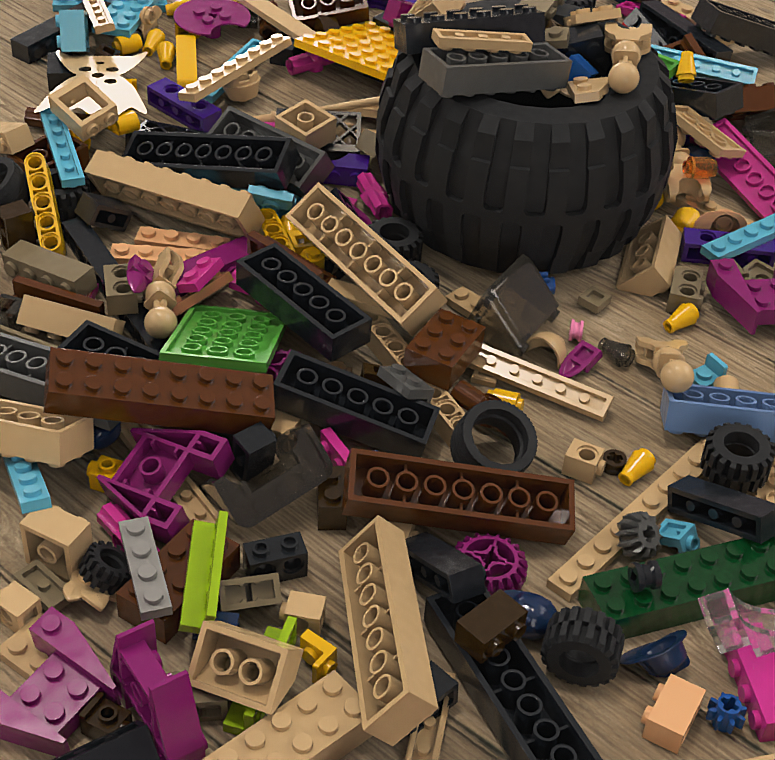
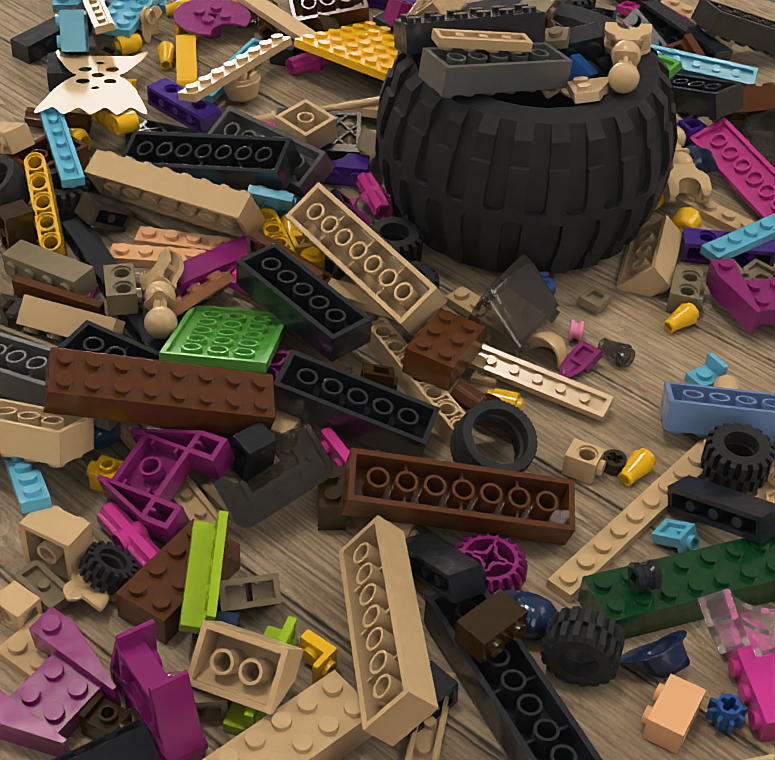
(74, 92): tan window -> none
(139, 274): magenta plate -> none
(145, 568): light grey plate -> none
(153, 39): yellow cone -> none
(200, 274): dark pink plate -> none
(276, 554): black brick -> none
(307, 608): tan brick -> none
(406, 382): dark grey bracket -> none
(599, 14): tan plate -> none
(639, 535): dark grey gear -> none
(667, 361): tan piece -> none
(686, 69): yellow cone -> none
(699, 167): clear orange brick -> none
(707, 134): tan plate -> none
(720, 220): light nougat piece -> none

